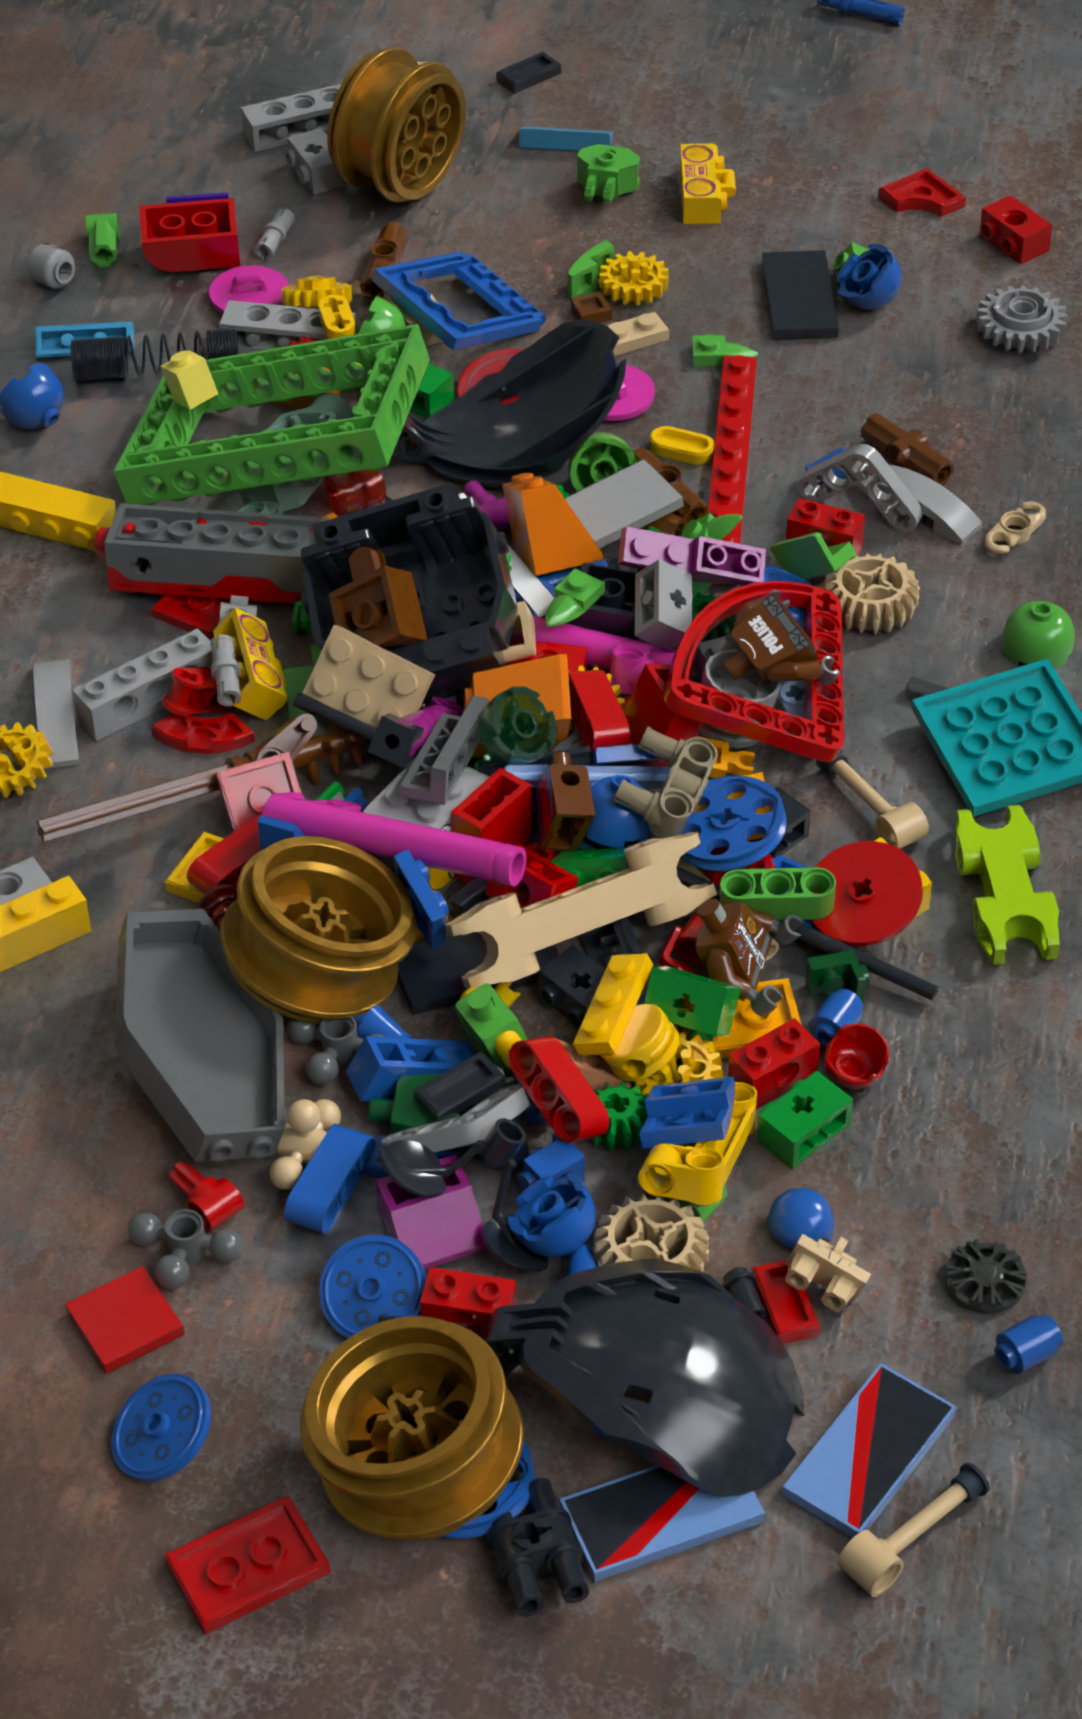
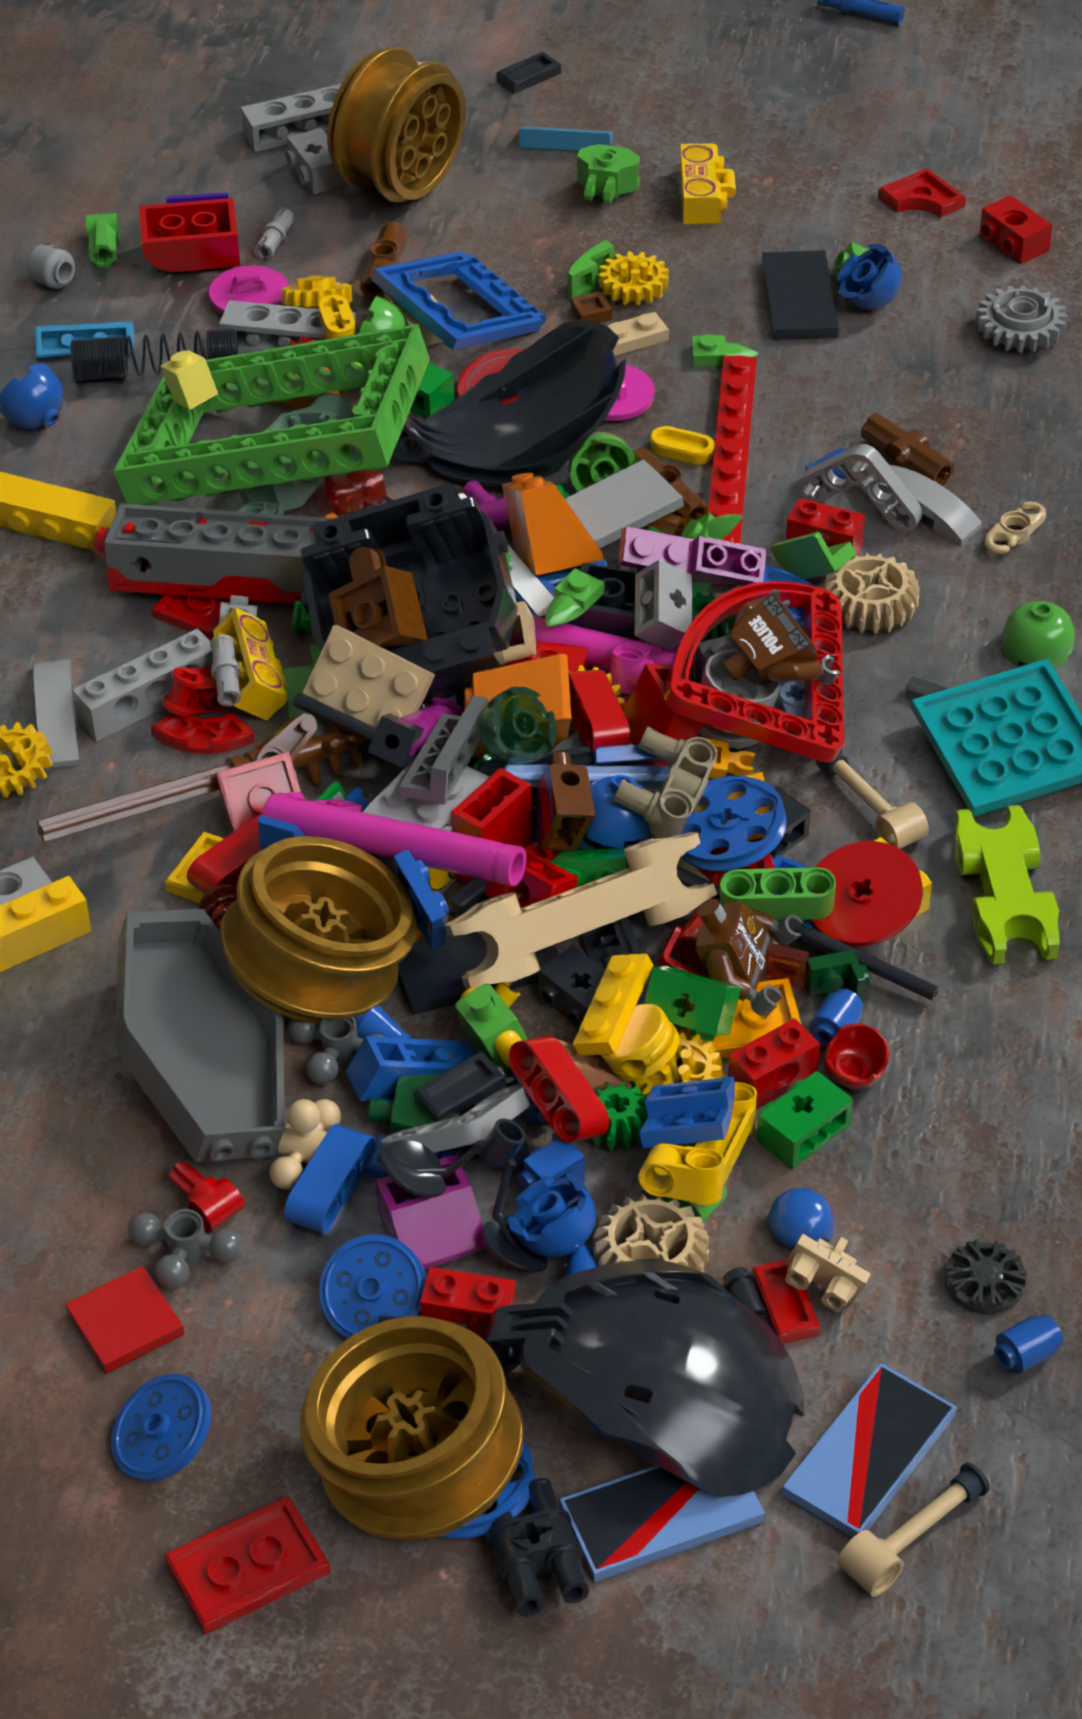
(785, 963): none -> clear red tile

